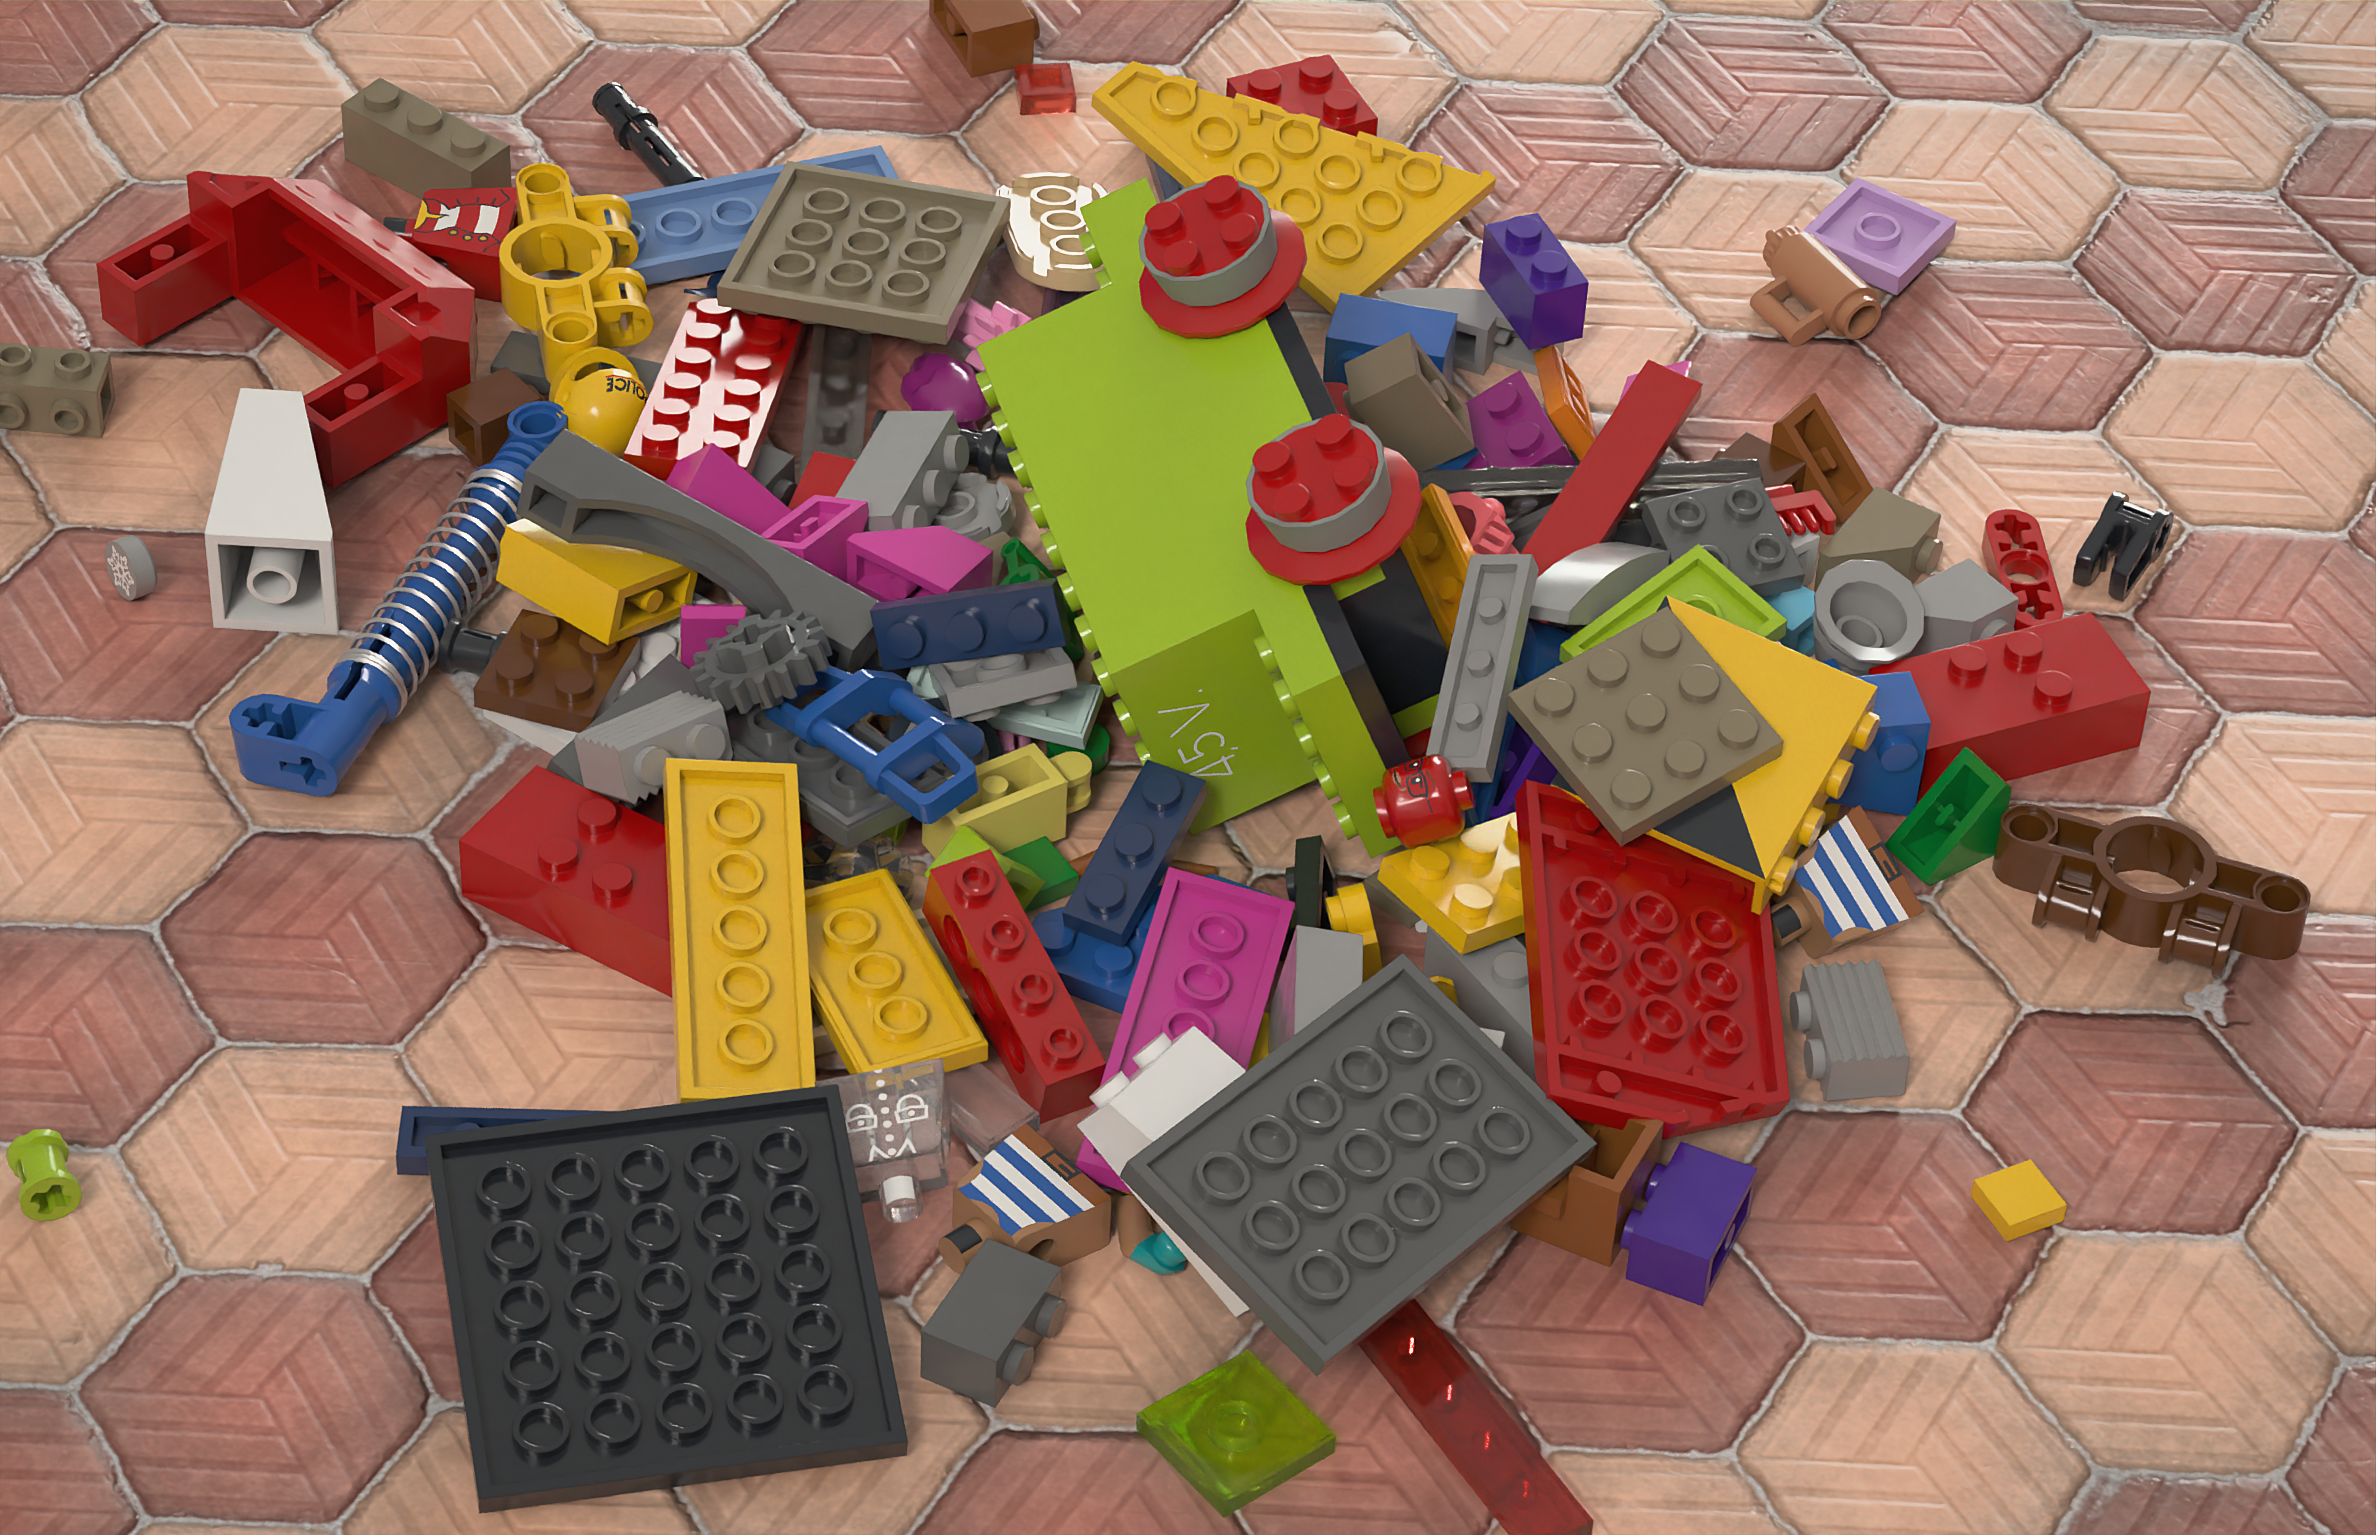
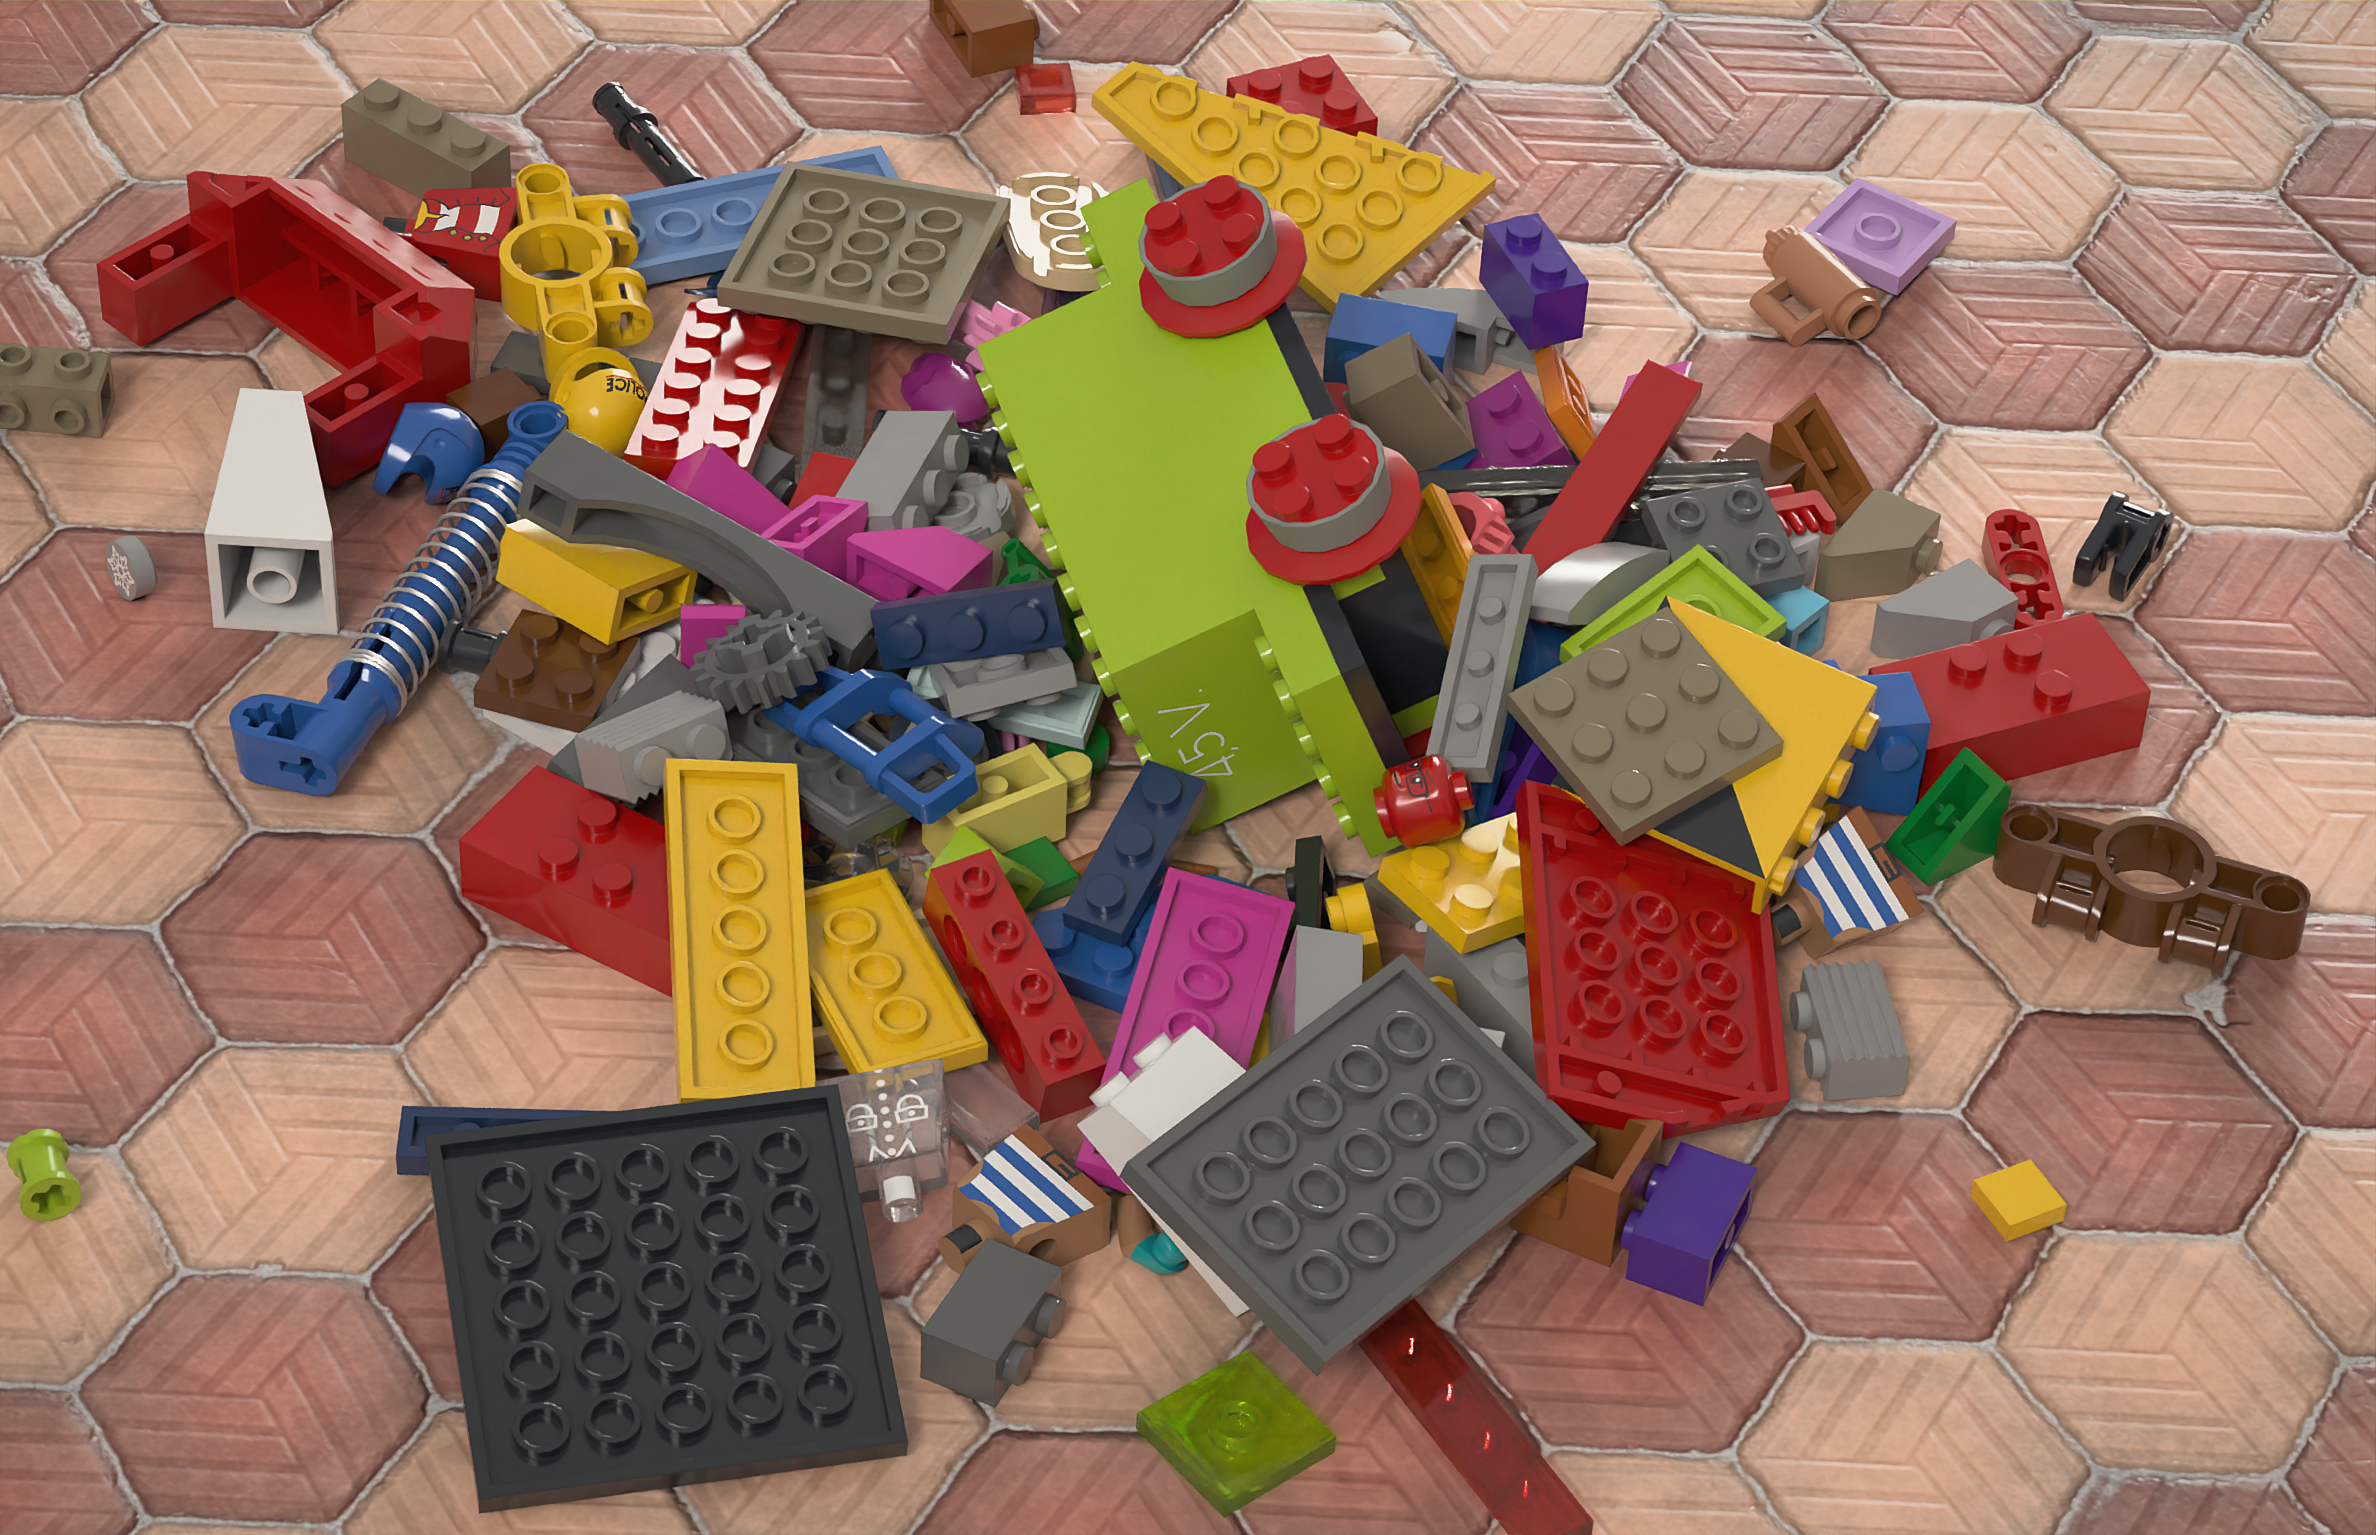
(434, 444): none -> blue helmet
(1865, 616): light grey piece -> none

